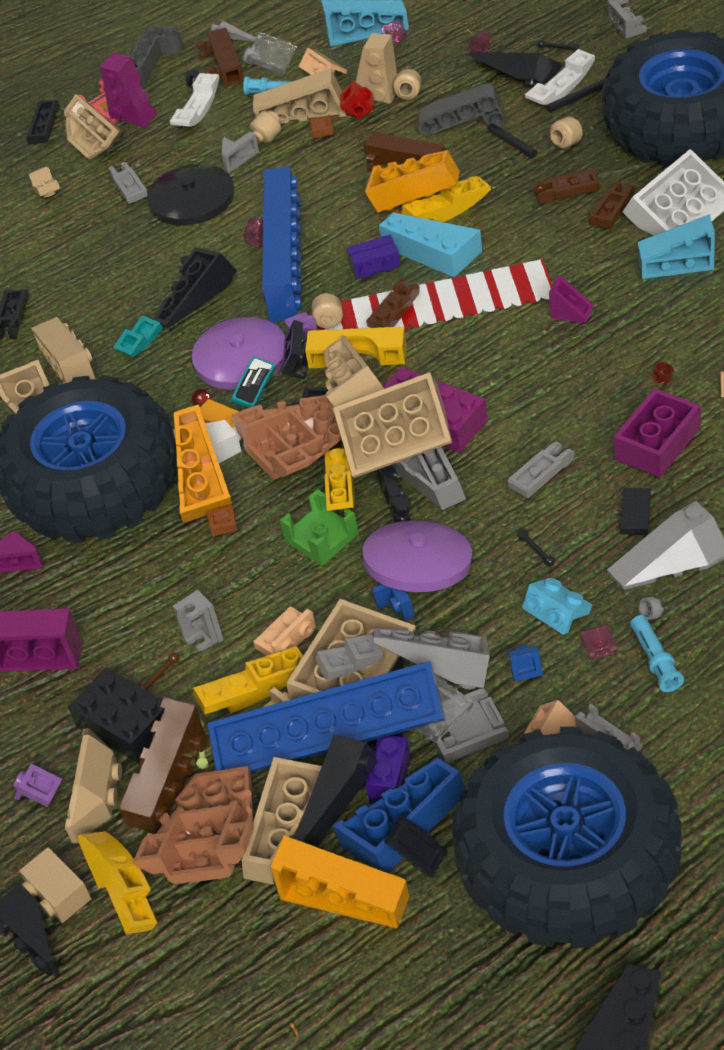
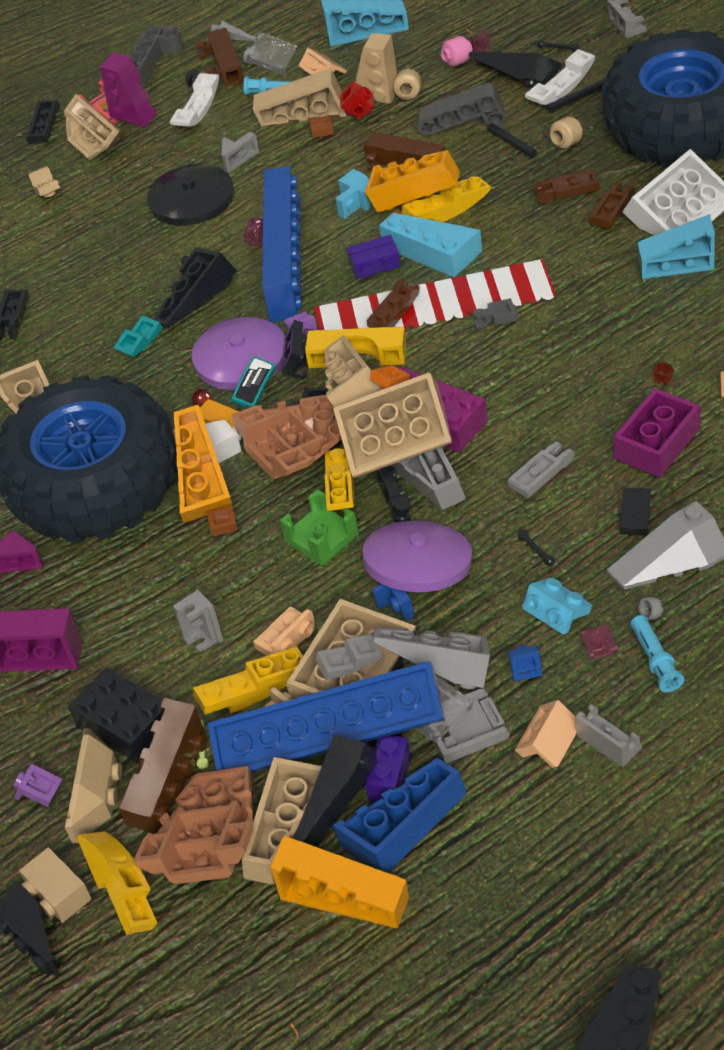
(63, 350): tan wedge -> none
(128, 183): light grey hinge -> none
(173, 658): reddish brown hinge -> none
(266, 126): tan head -> none
(327, 310): tan head -> none
(352, 194): none -> medium azure brick
(388, 376): none -> orange bracket
(396, 30): clear pink plate -> none
(415, 846): black tile -> none
(456, 51): none -> bright pink head
(498, 312): none -> dark grey plate
(558, 799): black wheel -> none
(567, 302): magenta slope -> none

